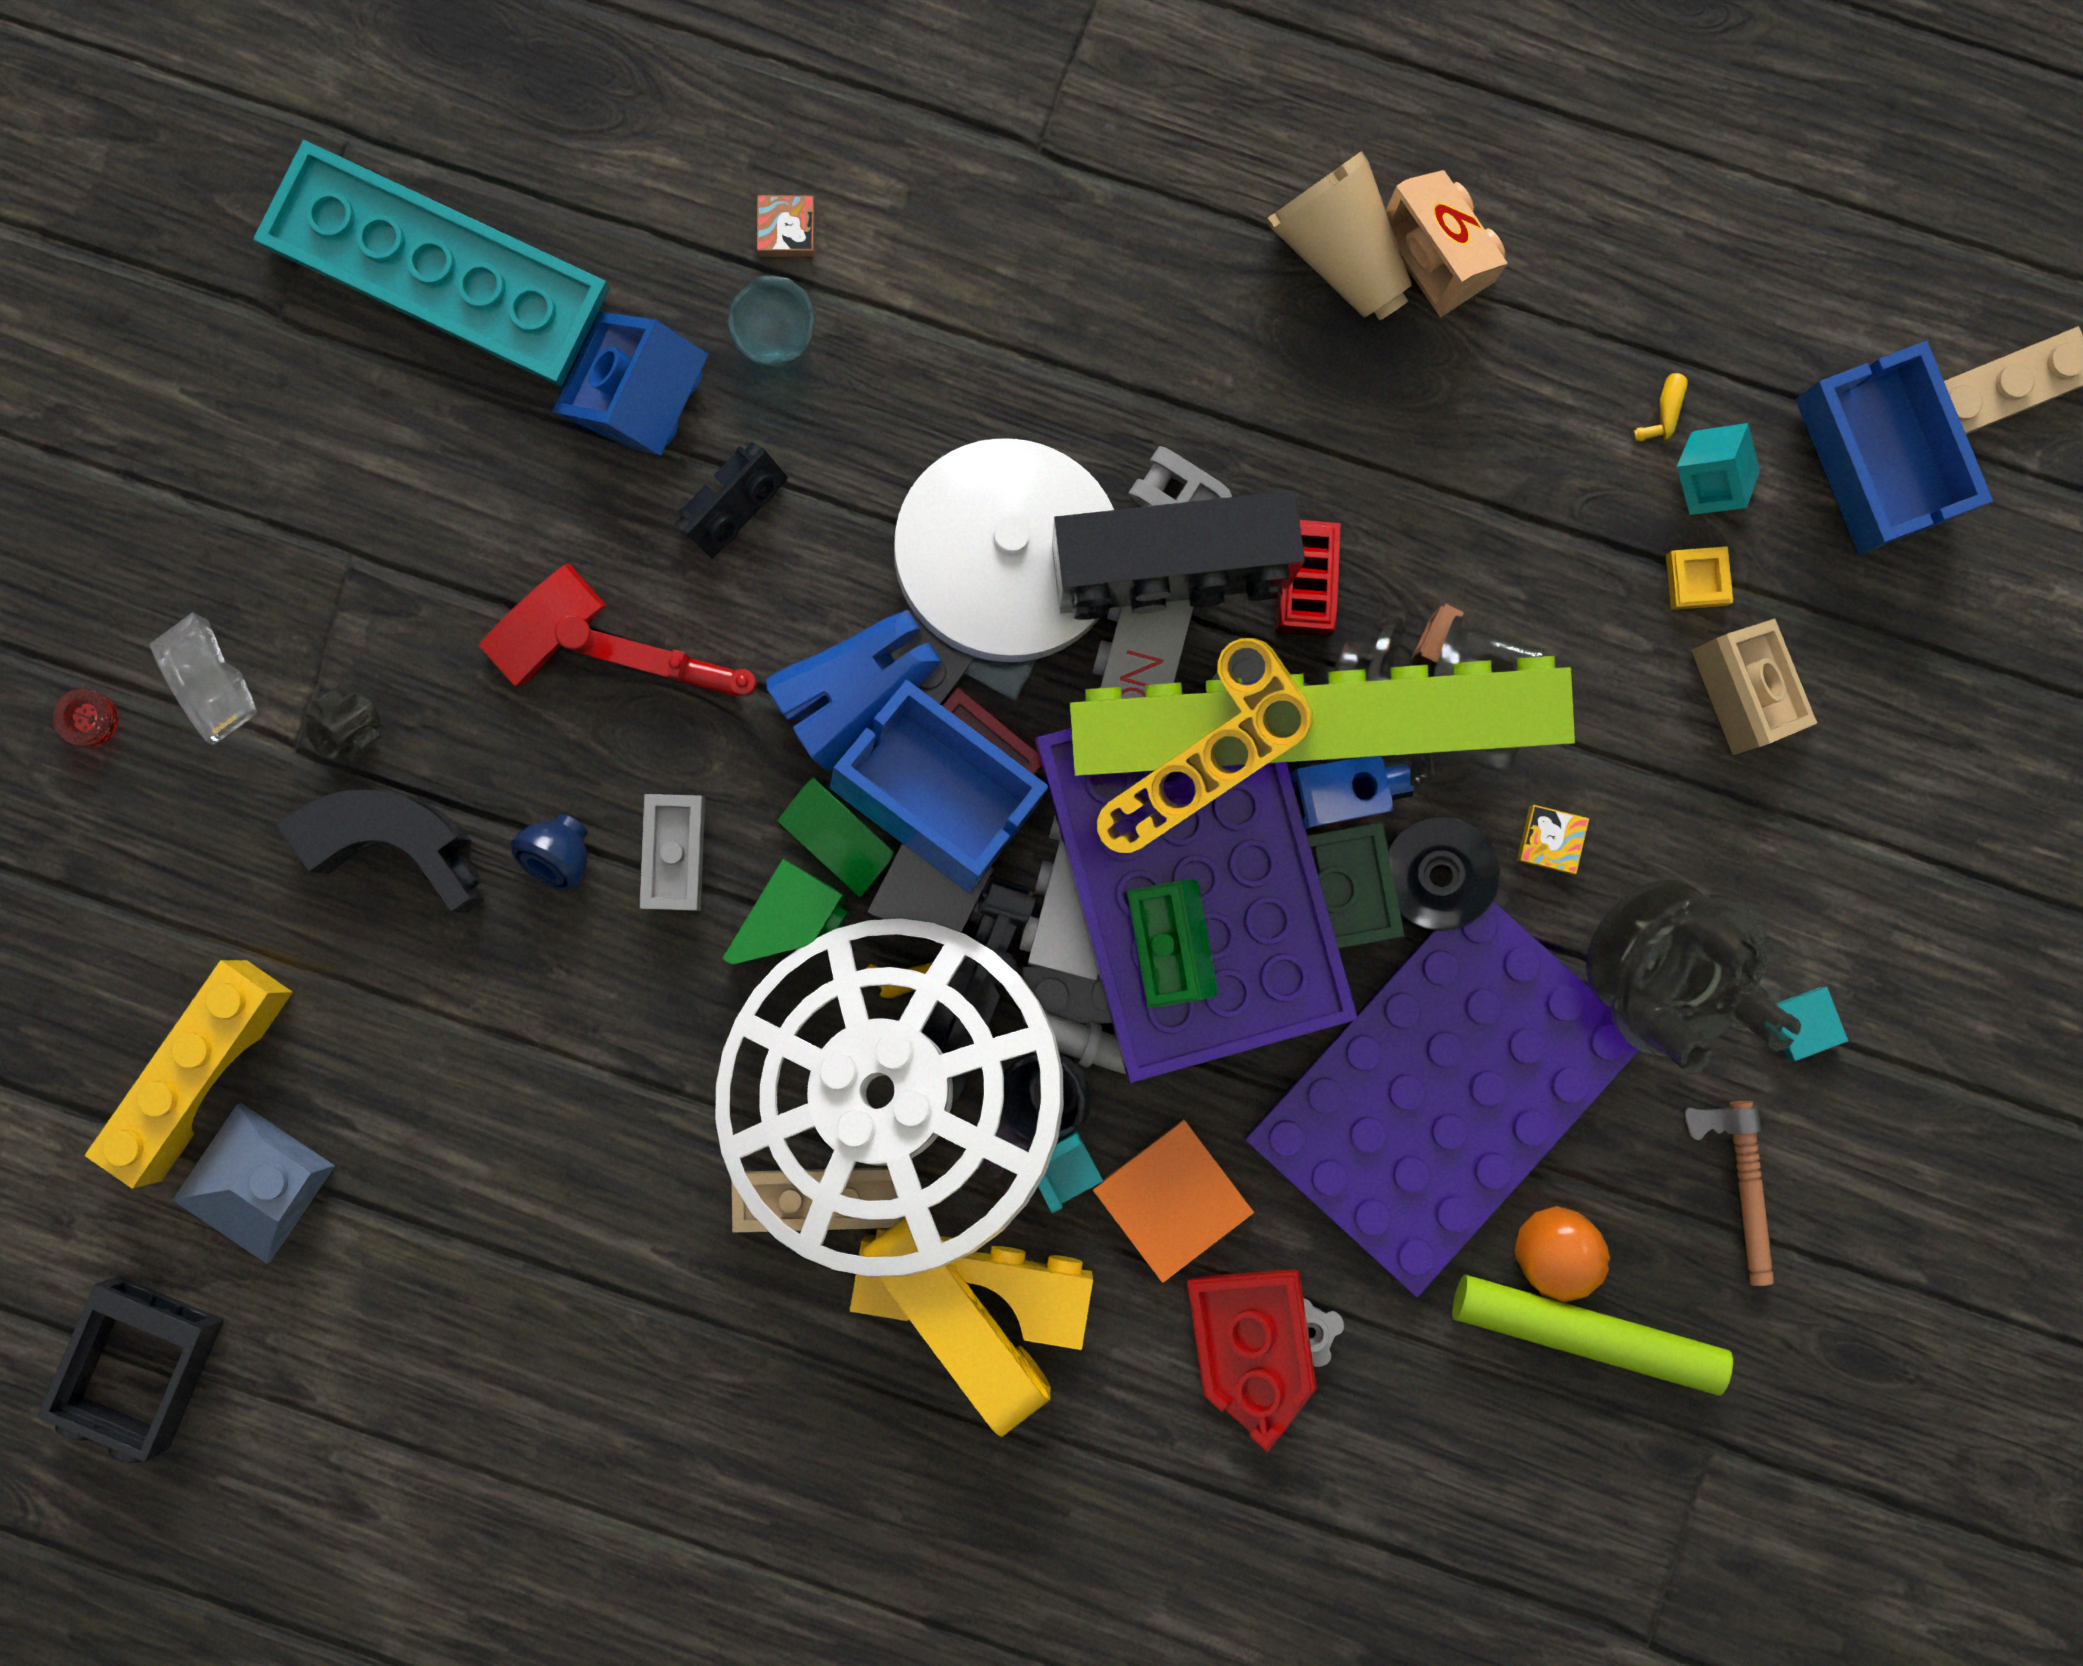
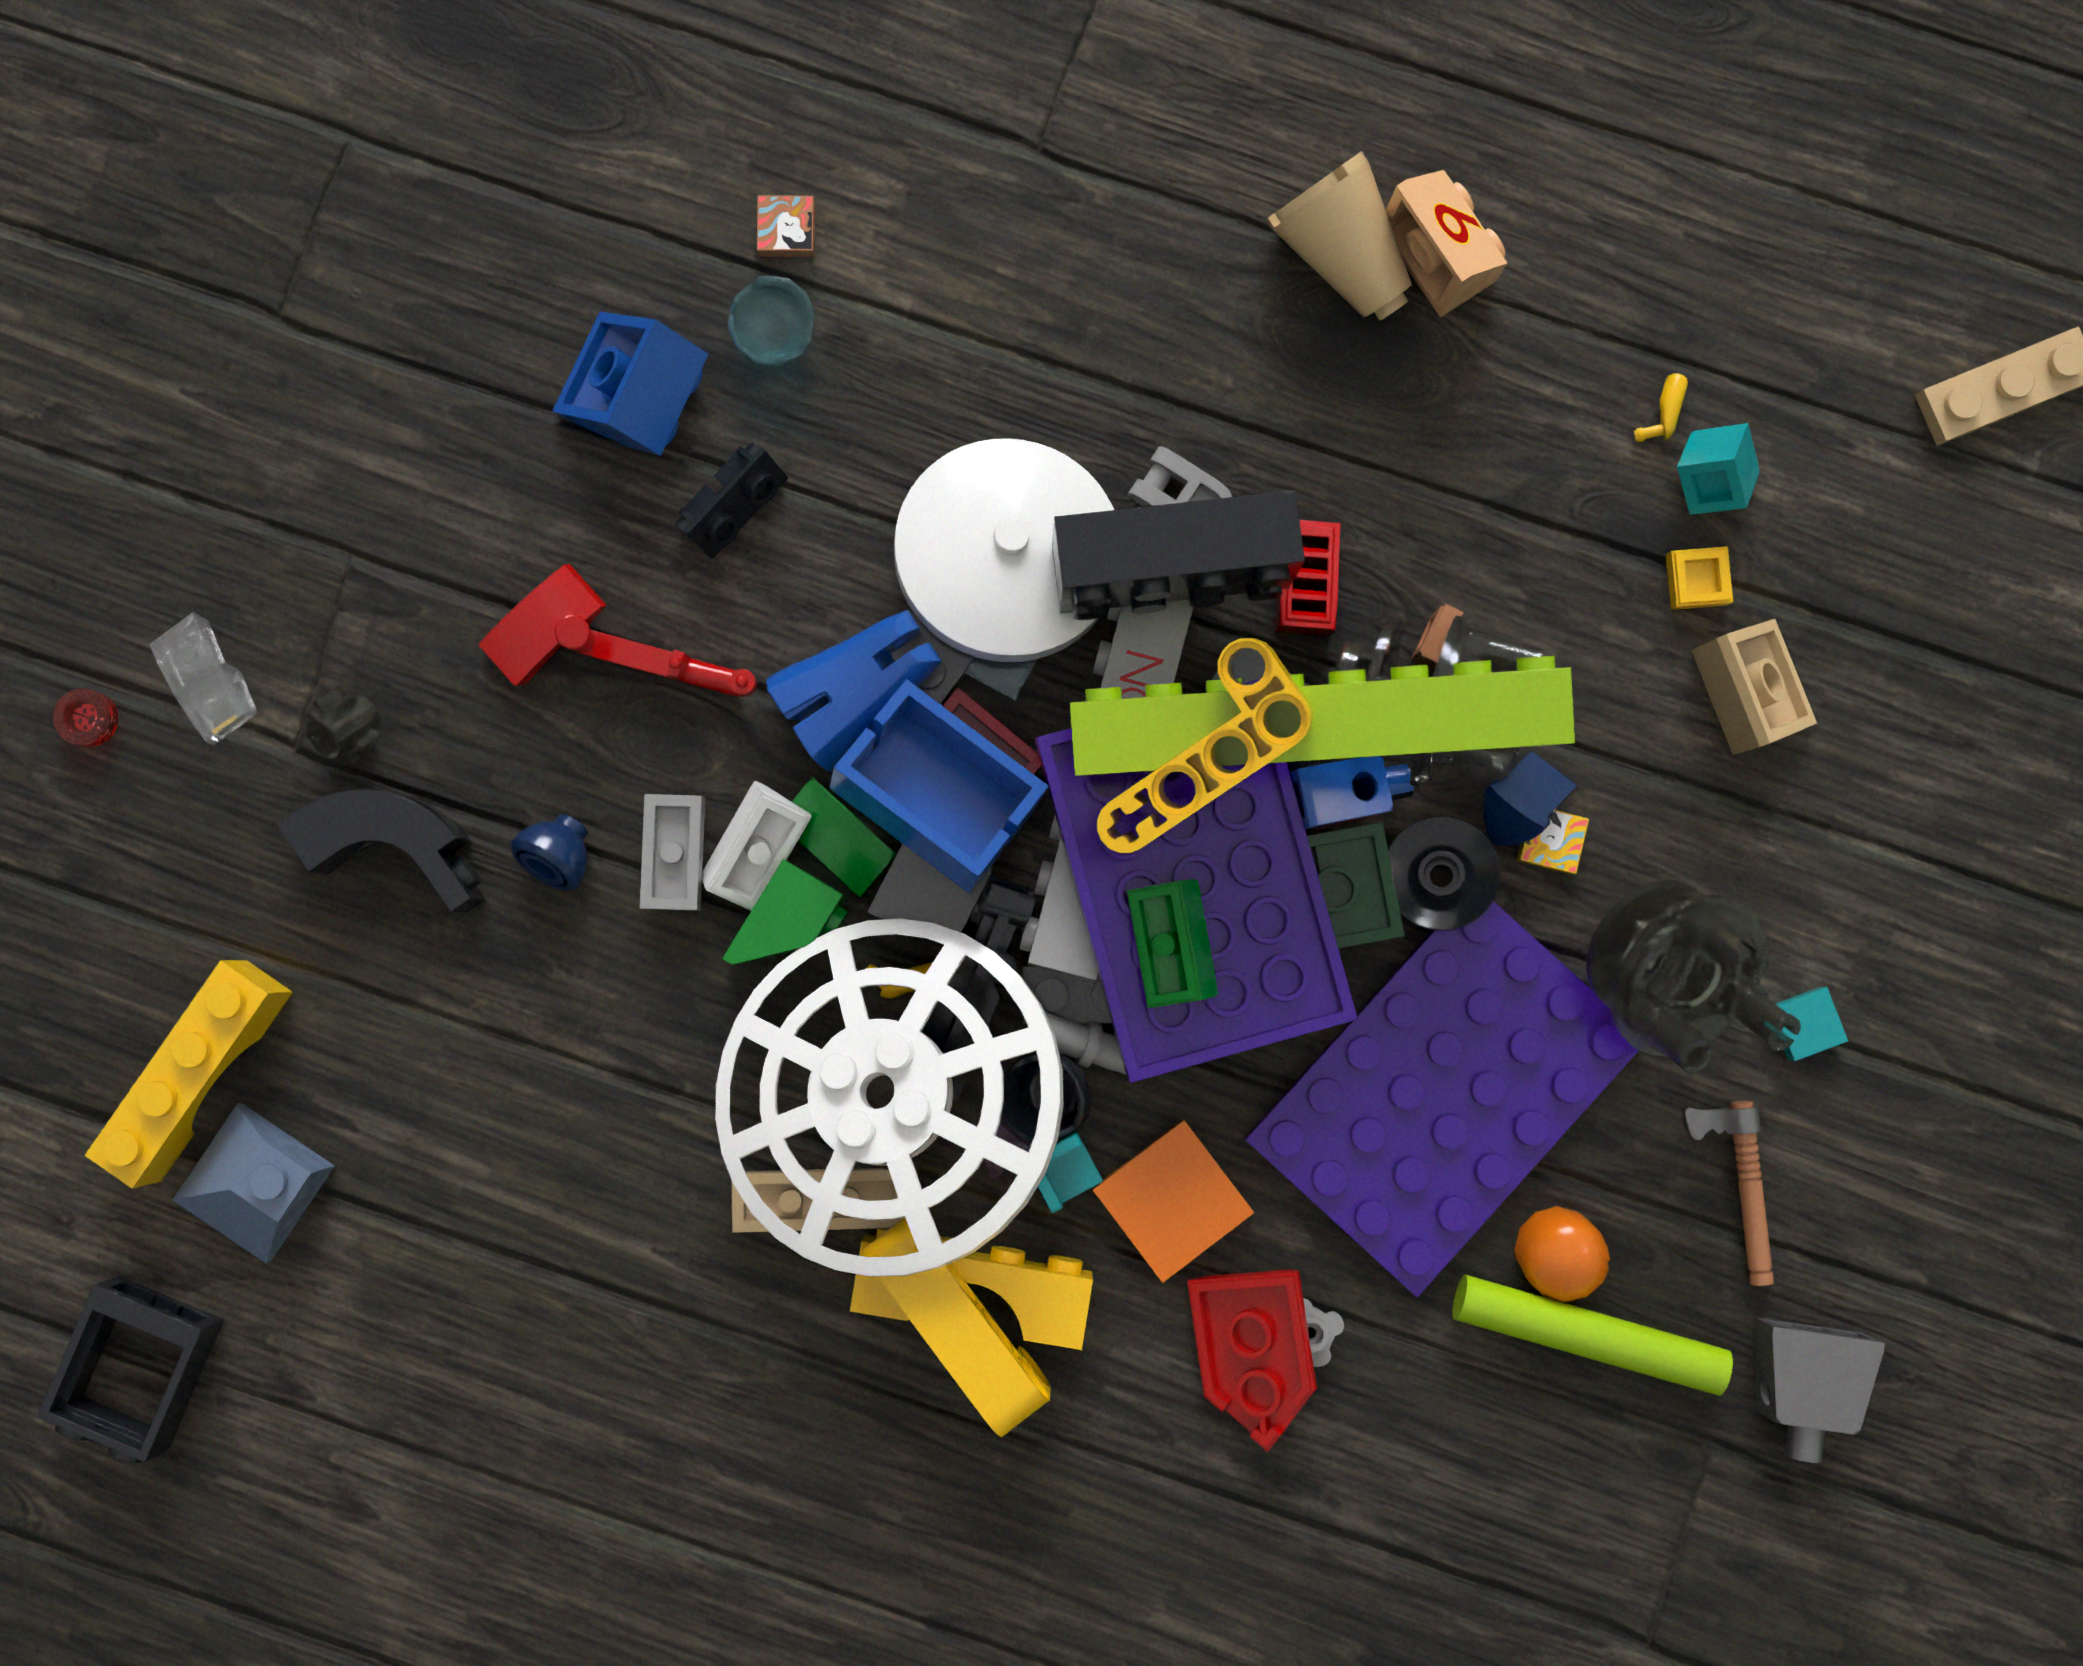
(432, 263): teal plate -> none
(754, 846): none -> white slope
(1524, 801): none -> dark blue tile
(1813, 1381): none -> flat silver torso
(1893, 448): blue piece -> none

